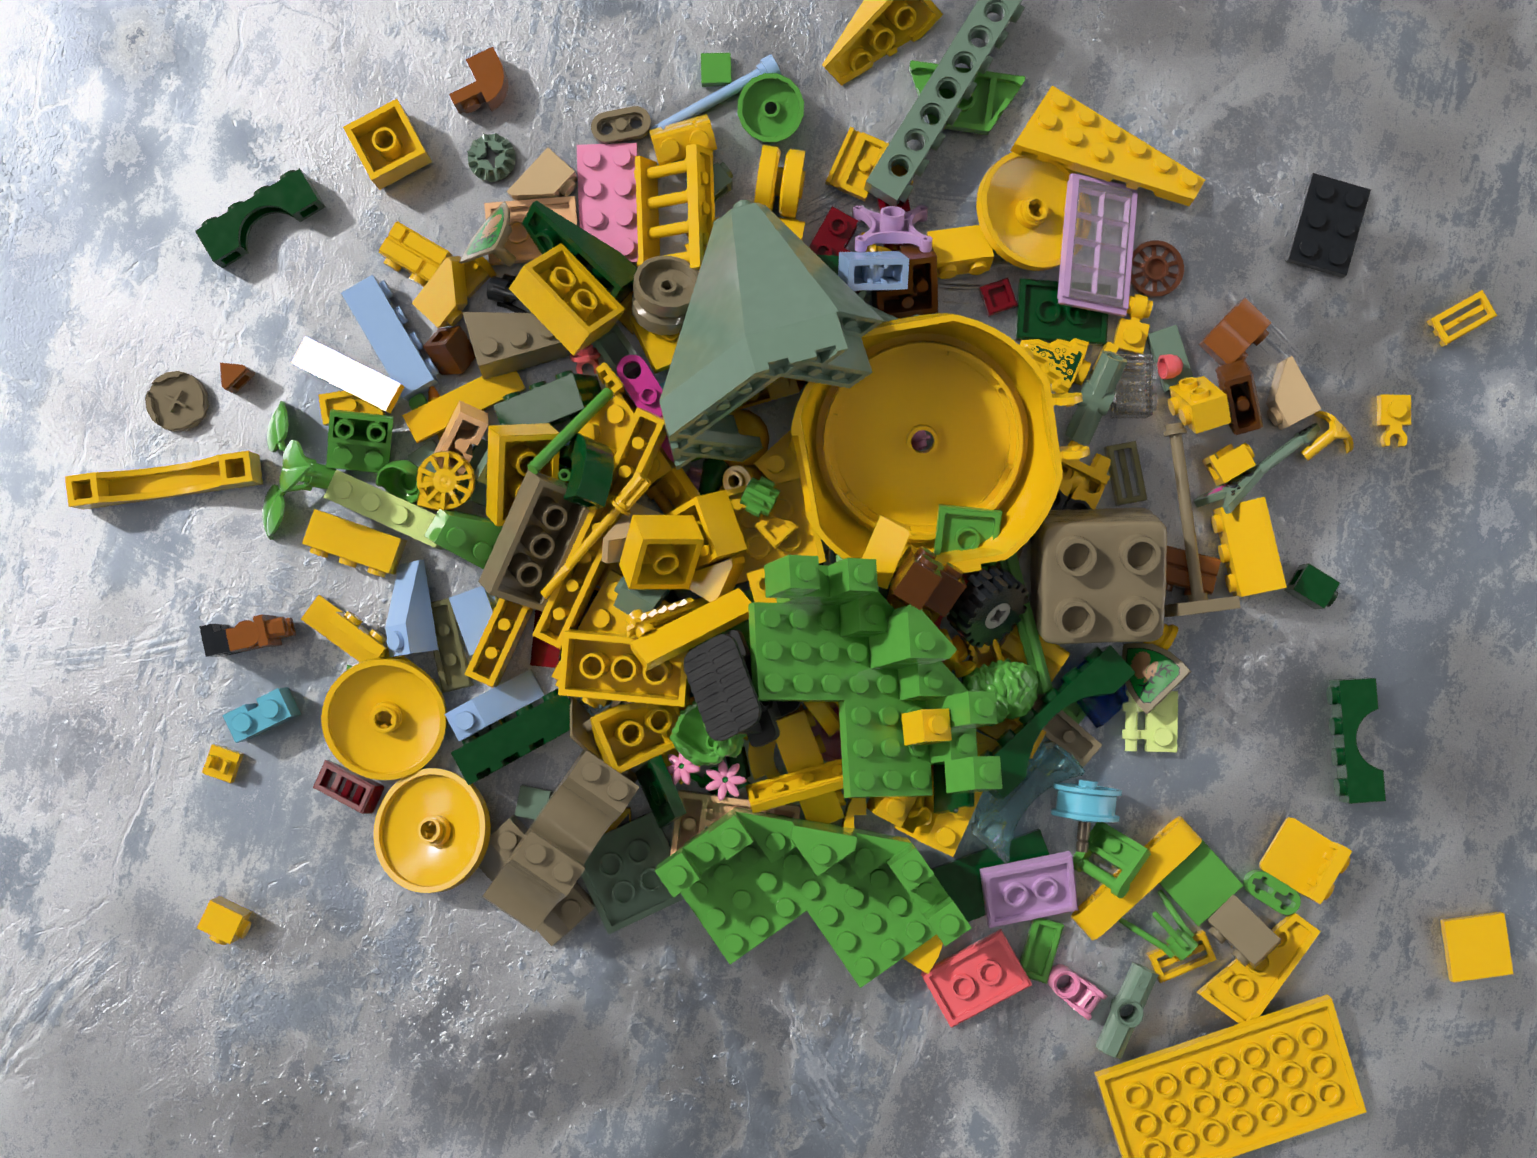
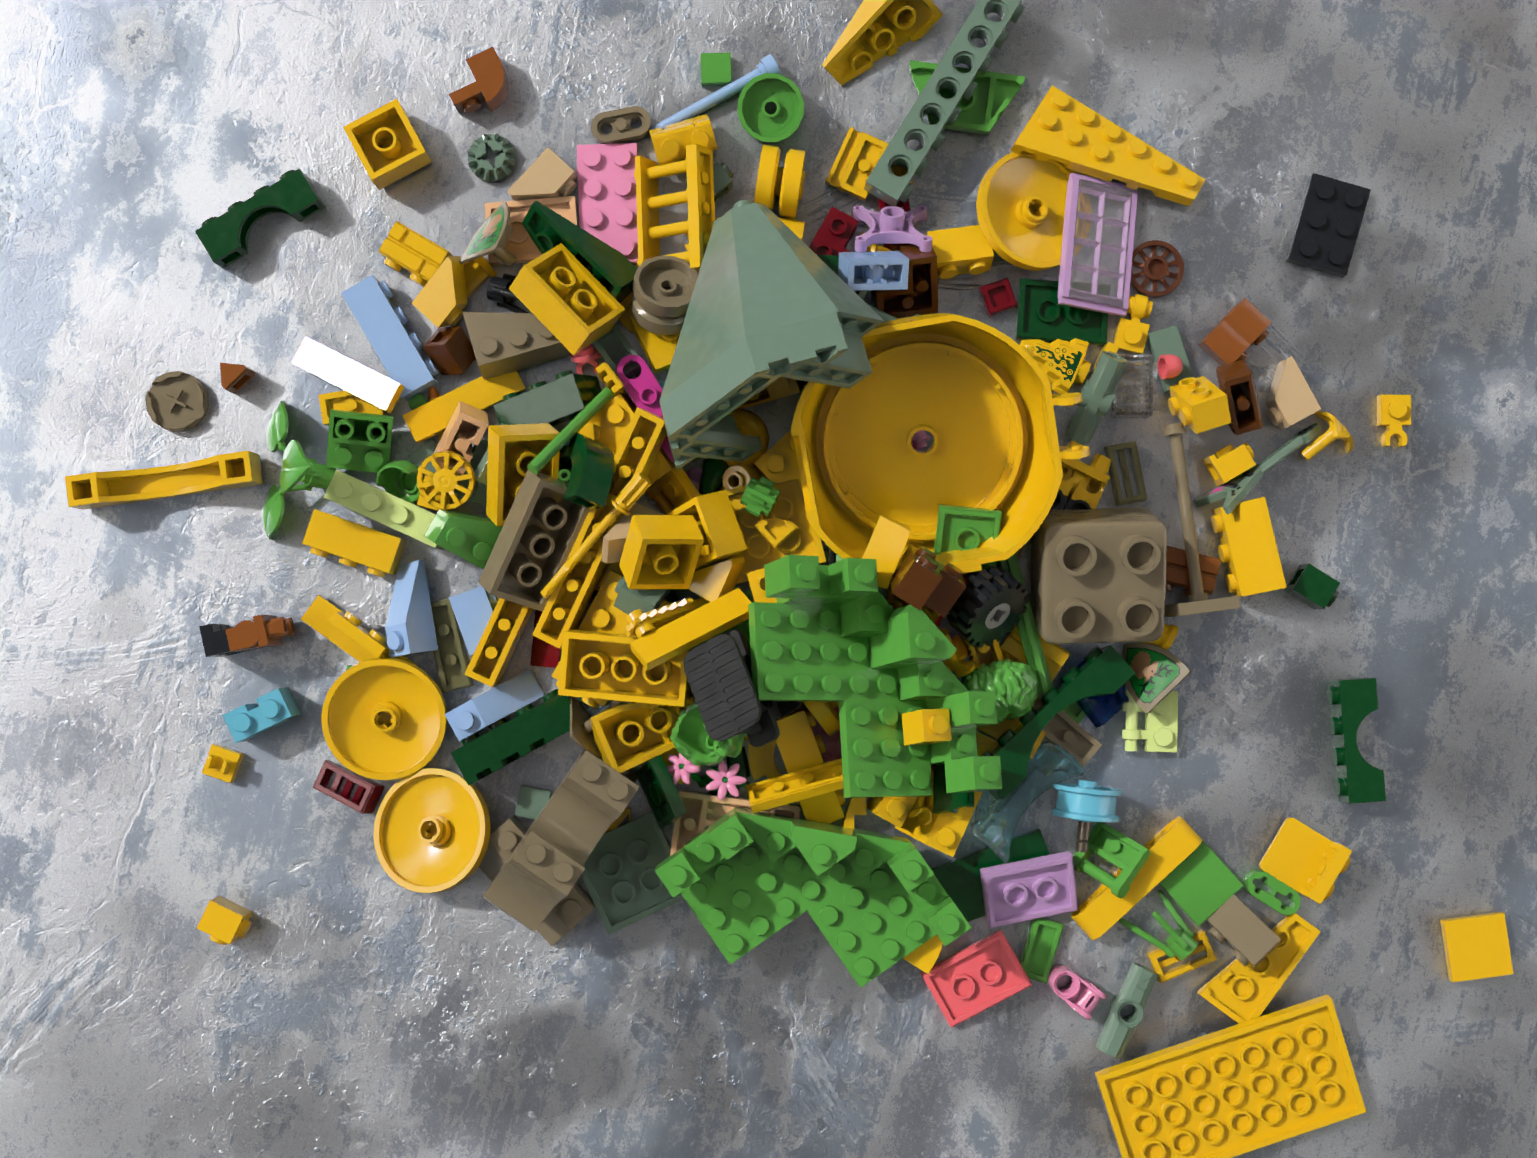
(1439, 330): yellow tile -> none

